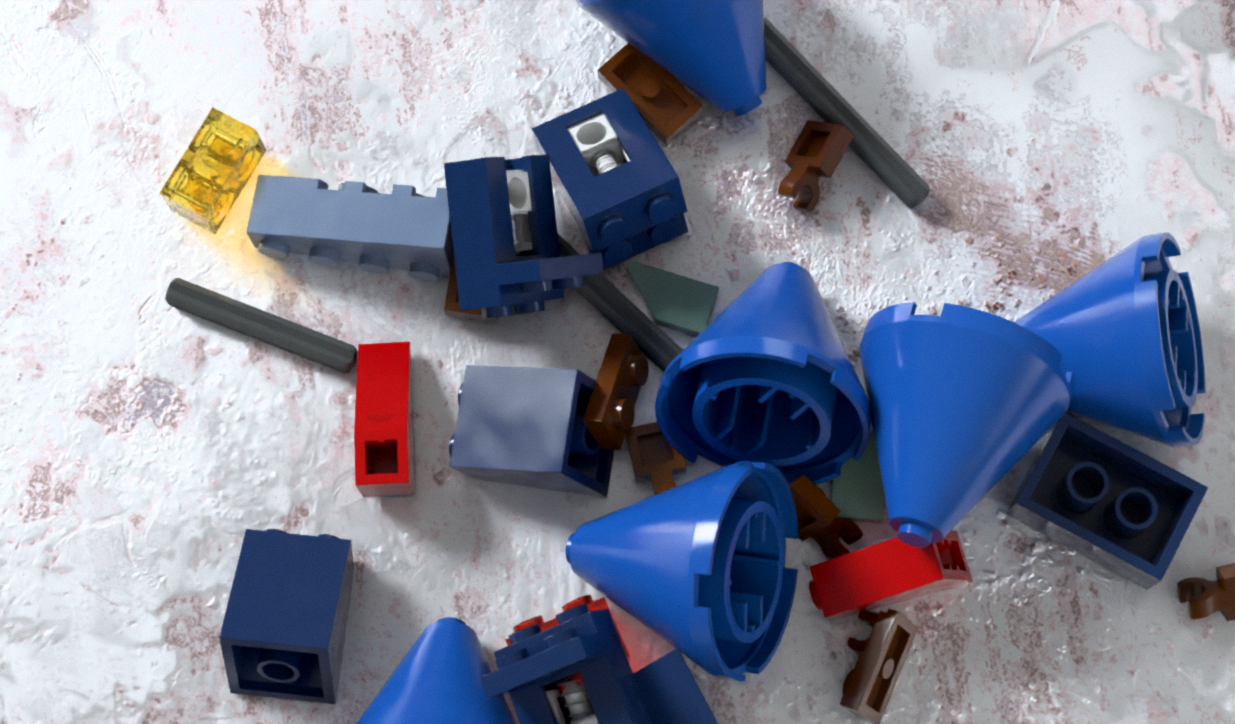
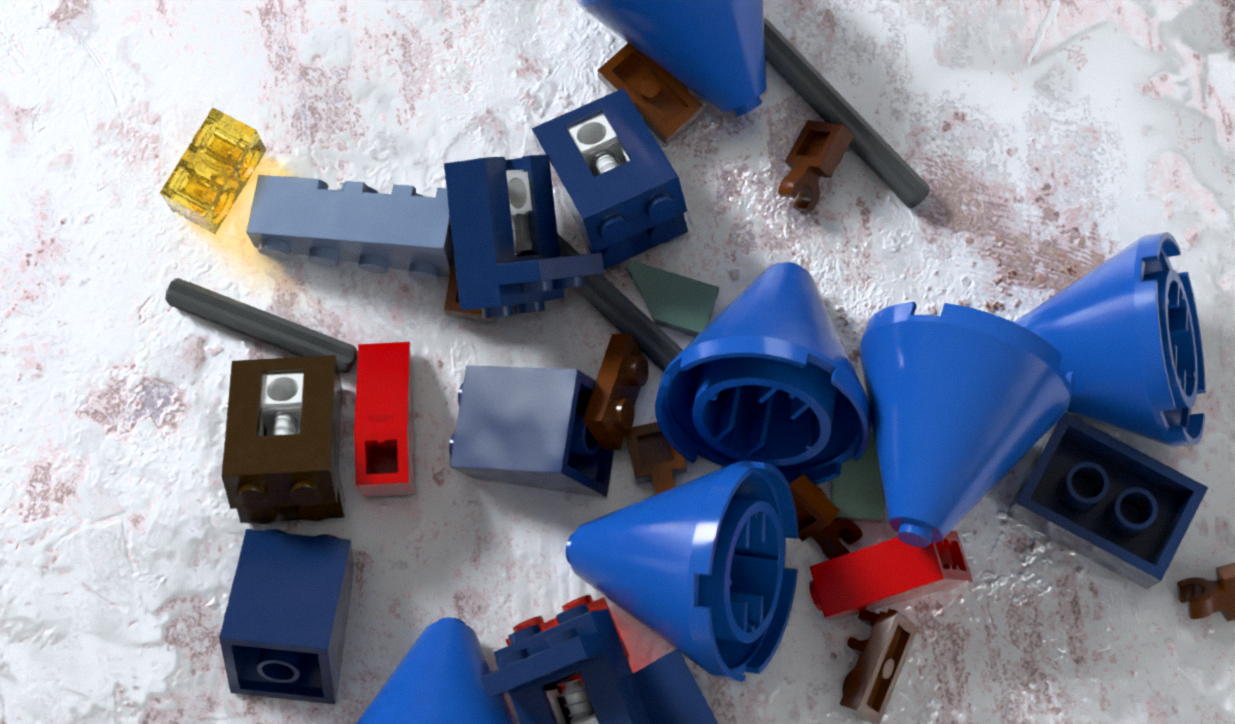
(285, 472): none -> dark brown brick

